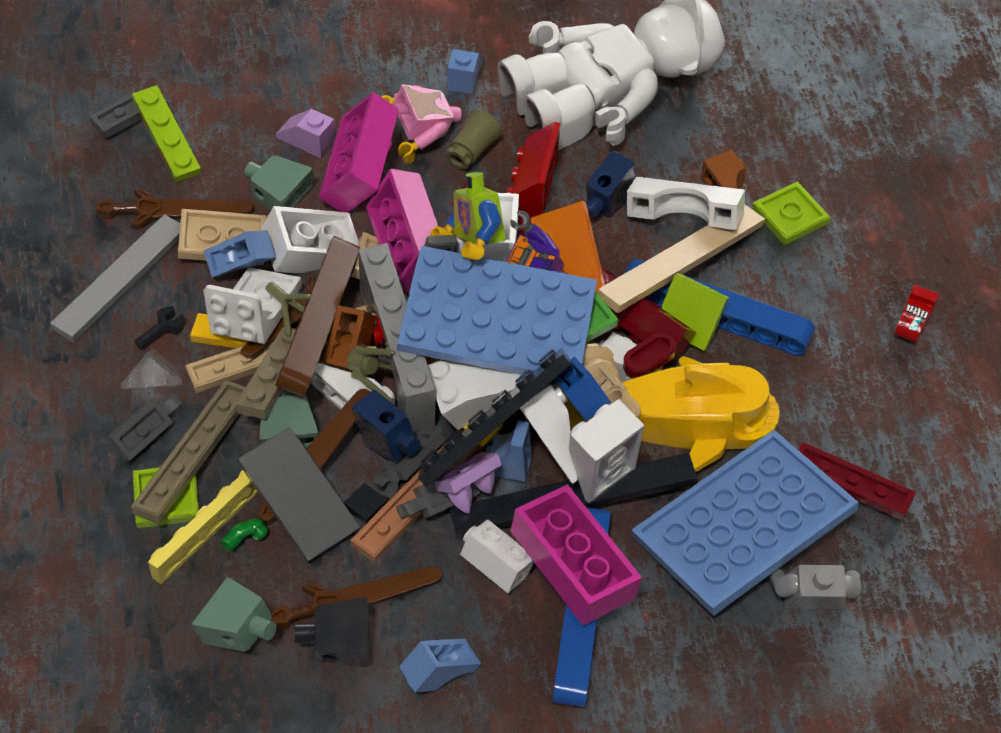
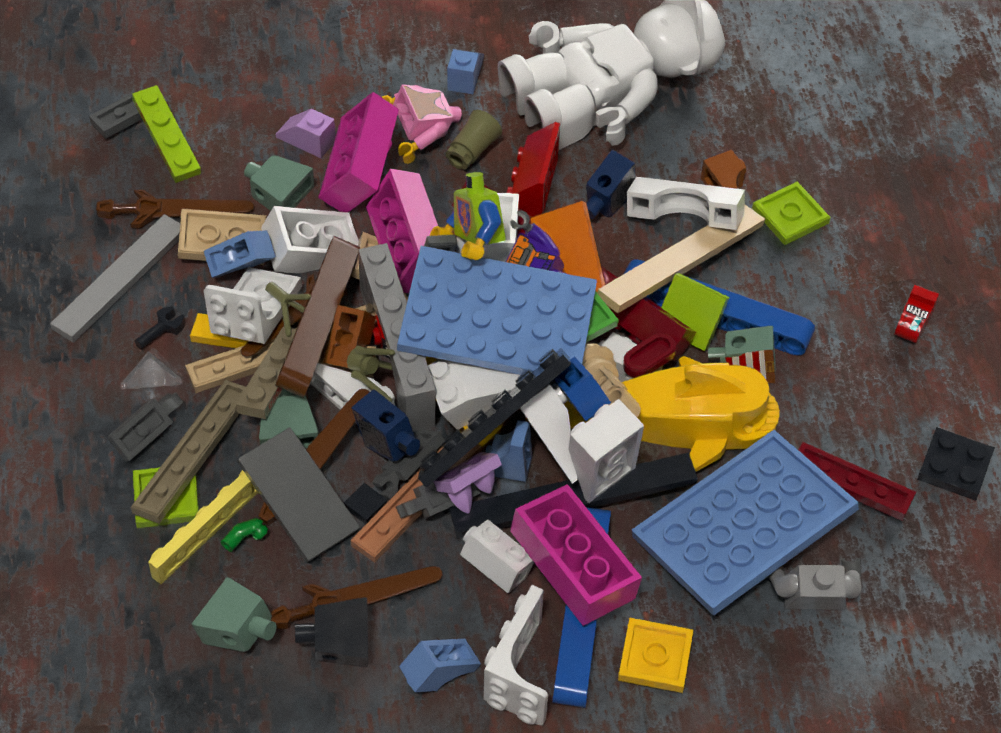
(501, 682): none -> white bracket
(655, 655): none -> yellow plate
(748, 348): none -> sand green torso
(956, 463): none -> black plate

